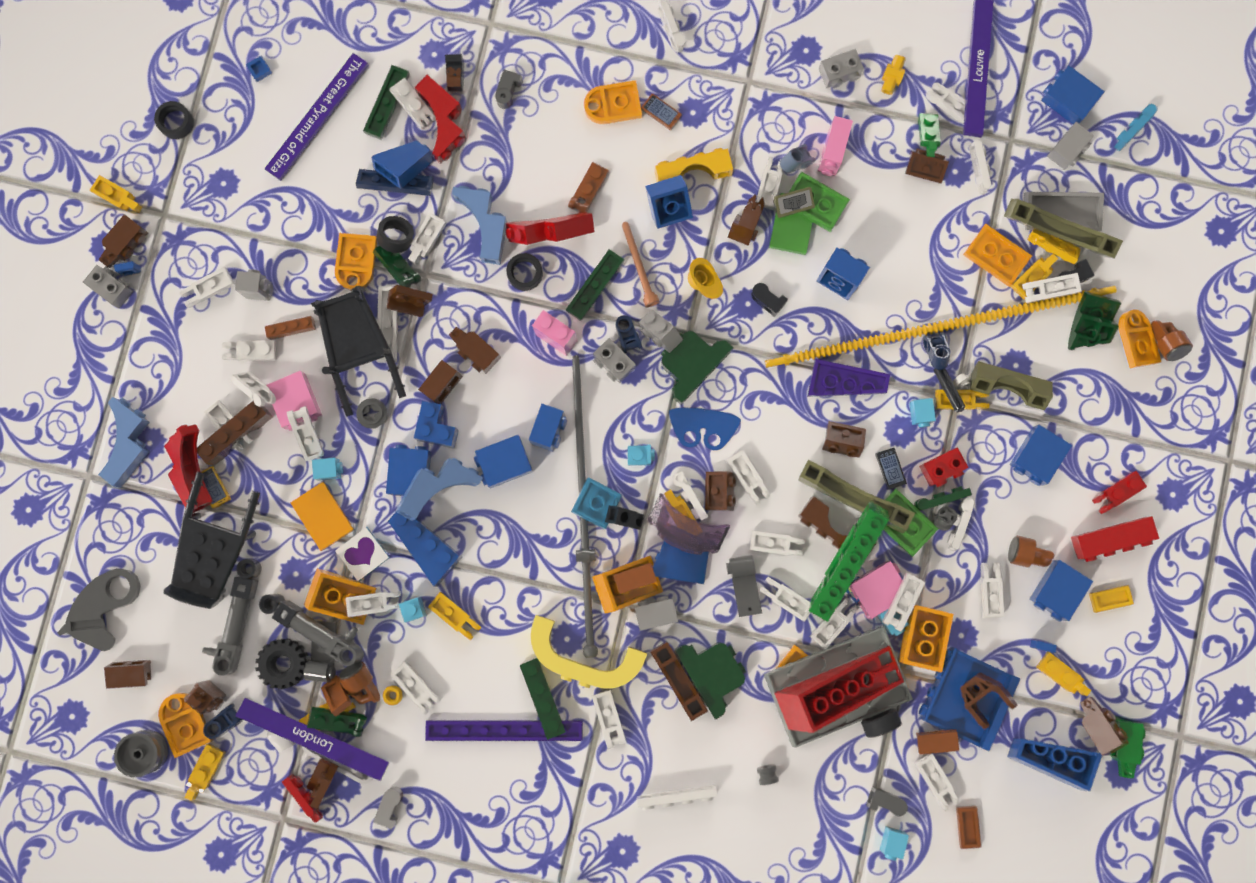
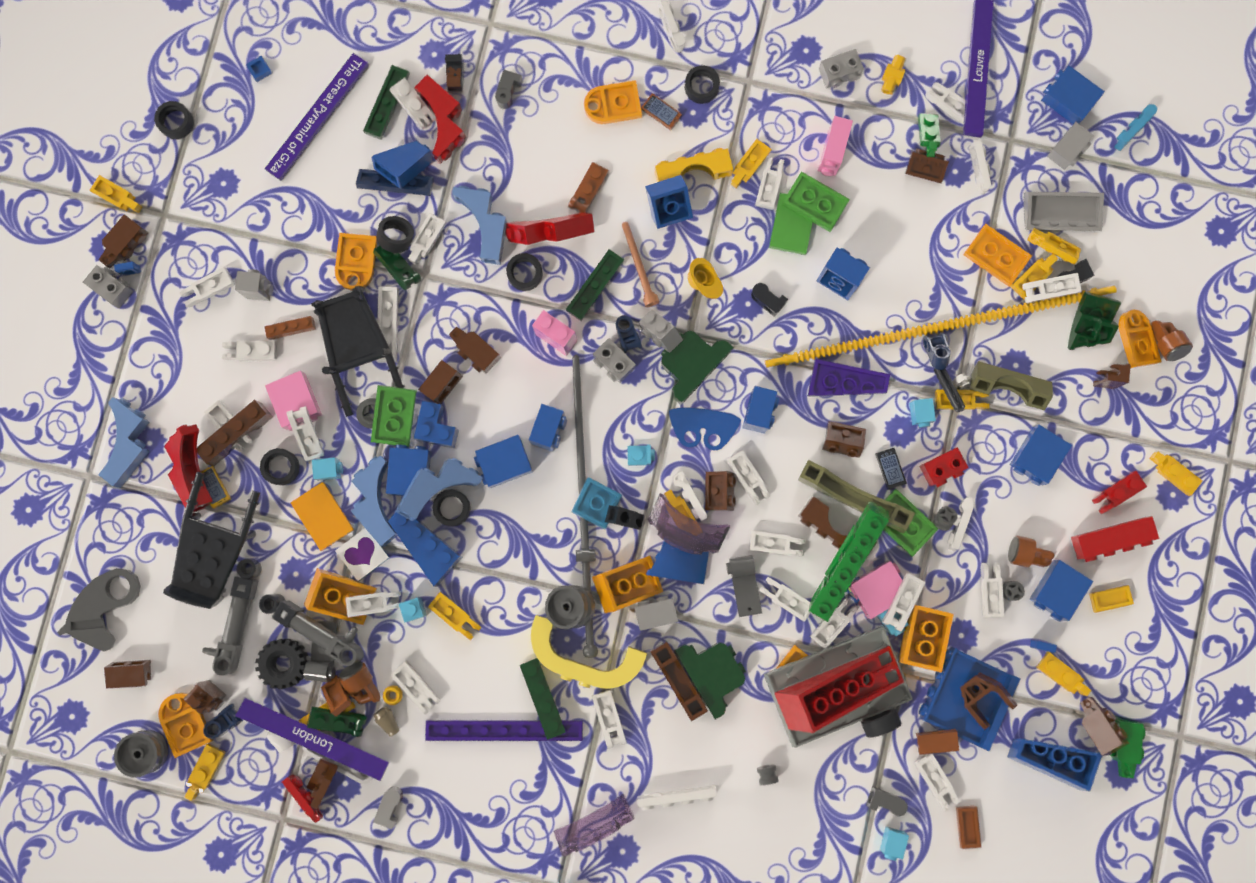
(254, 388): white hinge -> none
(266, 459): none -> black tyre
(370, 510): none -> medium blue arch
(386, 720): none -> dark tan cone
(393, 415): none -> bright green tile
(408, 300): reddish brown bracket -> none
(437, 504): none -> black tyre
(570, 606): none -> dark grey wheel
(594, 826): none -> clear purple windscreen
(635, 578): dark orange tile -> none
(705, 71): none -> black tyre
(744, 226): reddish brown piece -> none
(750, 162): none -> yellow hinge
(760, 409): none -> blue brick
(794, 202): slope -> none
(797, 159): sand blue piece -> none
(941, 498): dark green plate -> none
(1017, 590): none -> dark grey wheel
(1063, 229): olive arch -> none
(1114, 378): none -> reddish brown hinge
(1176, 473): none -> yellow hinge

